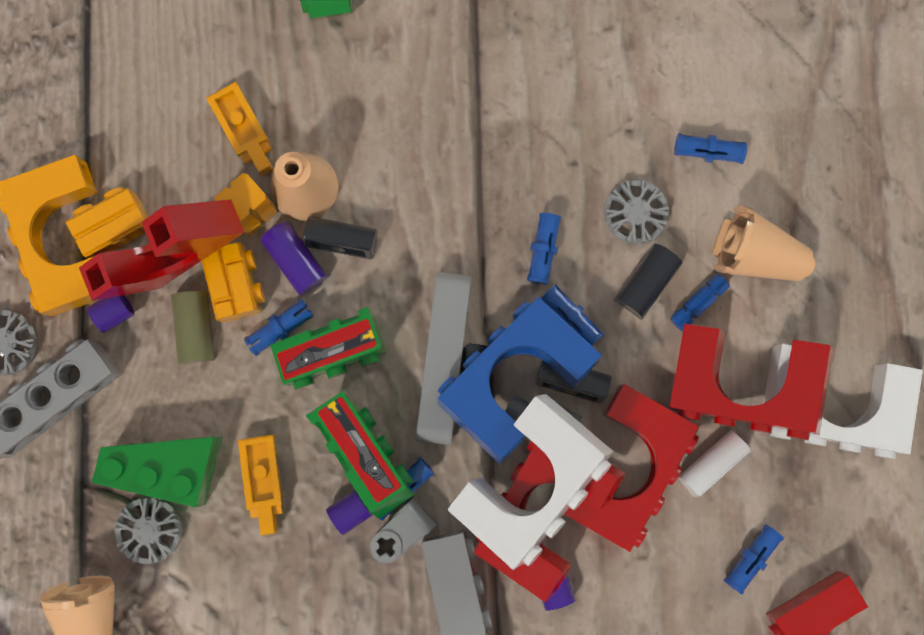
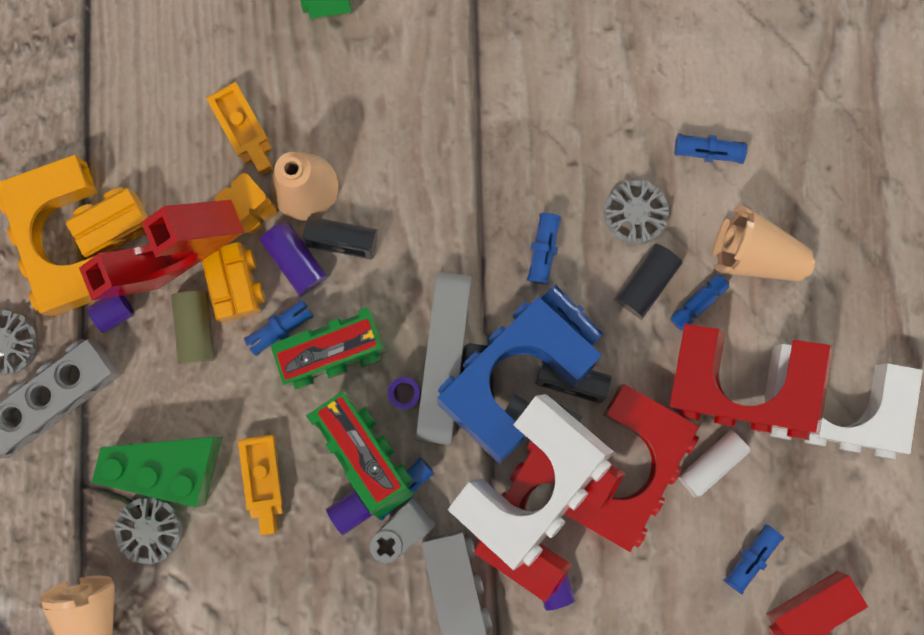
(393, 386): none -> dark purple beam

